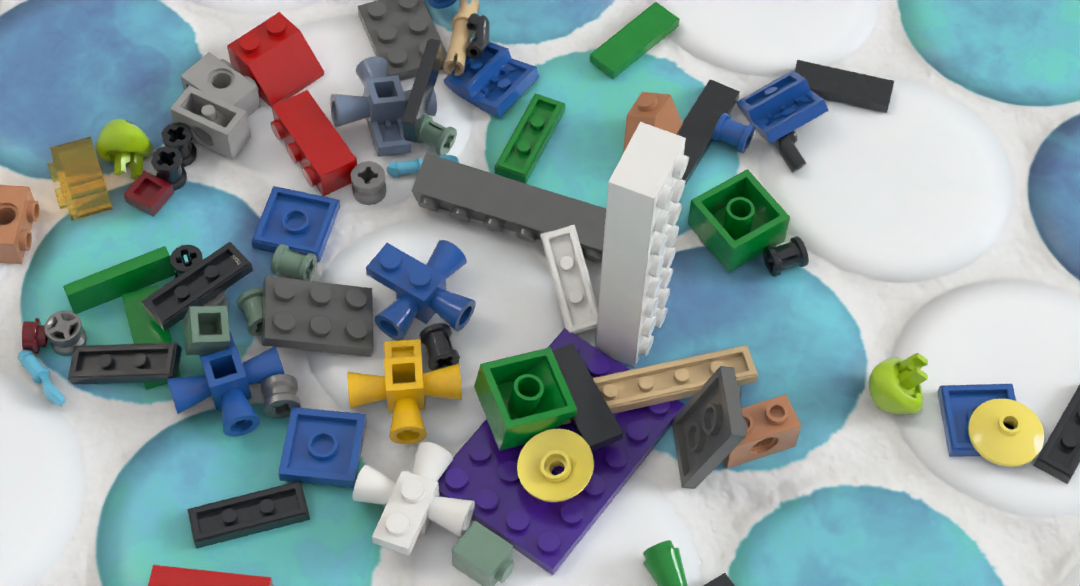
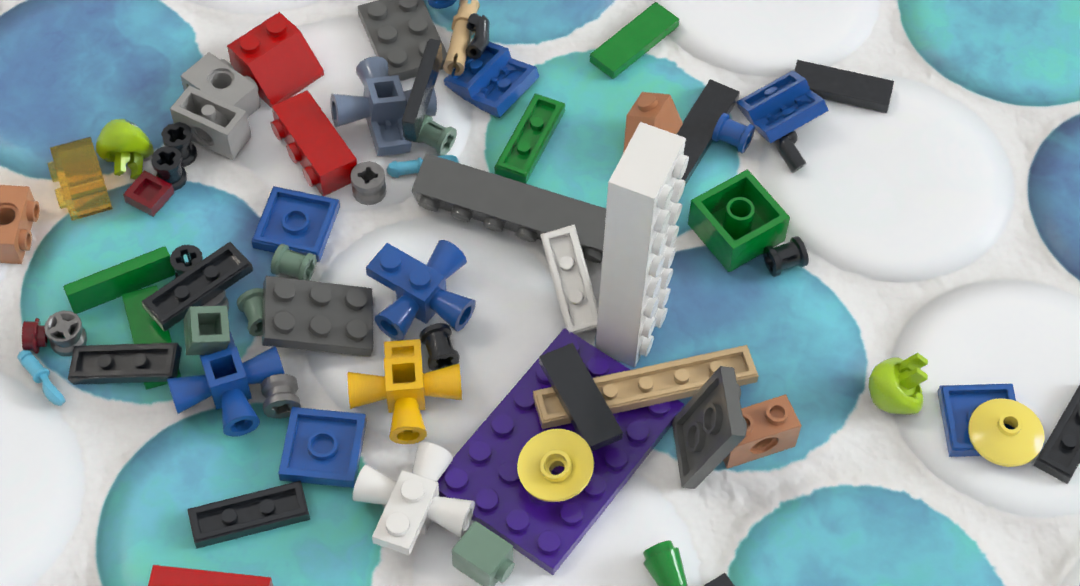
(523, 396): green slope -> none

